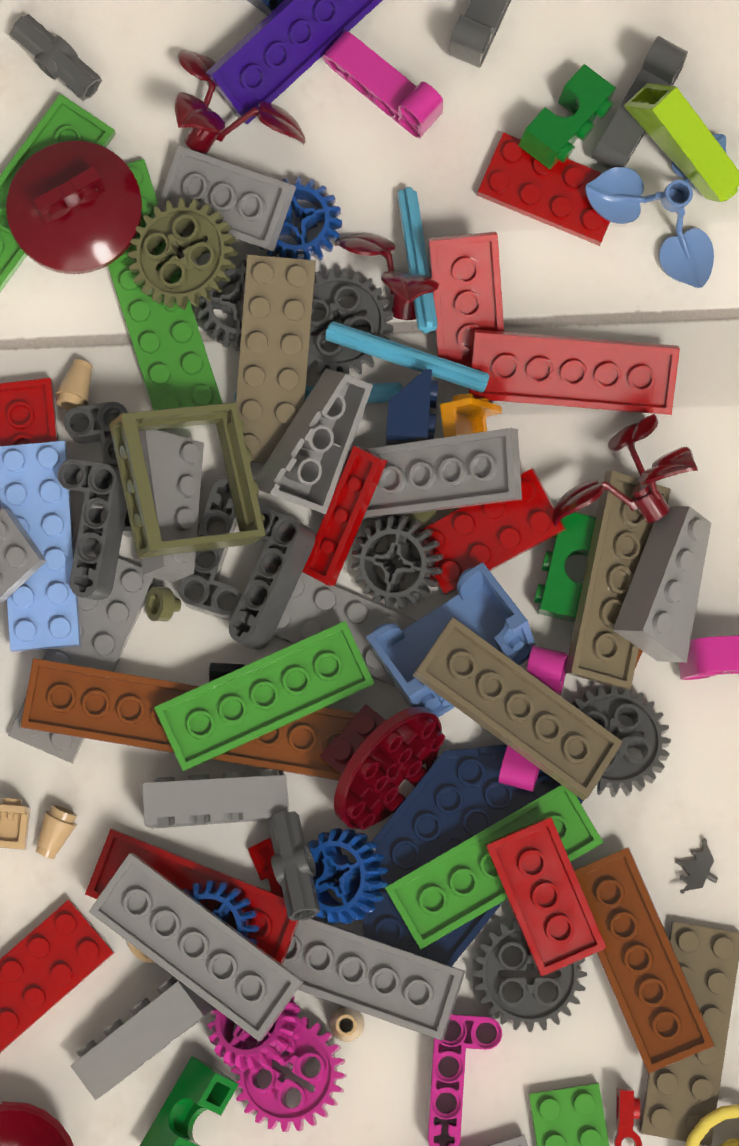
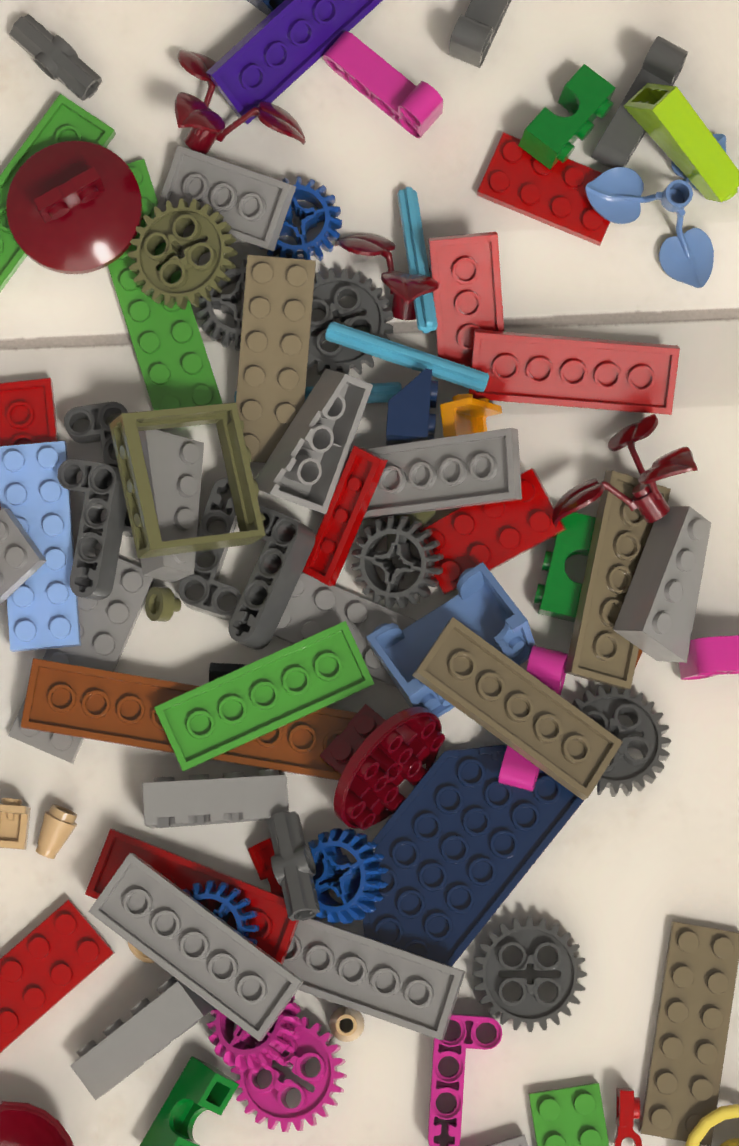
(75, 386): tan cone -> none
(464, 880): bright green plate -> none
(545, 896): red plate -> none
(642, 963): dark orange plate -> none
(697, 869): dark grey piece -> none

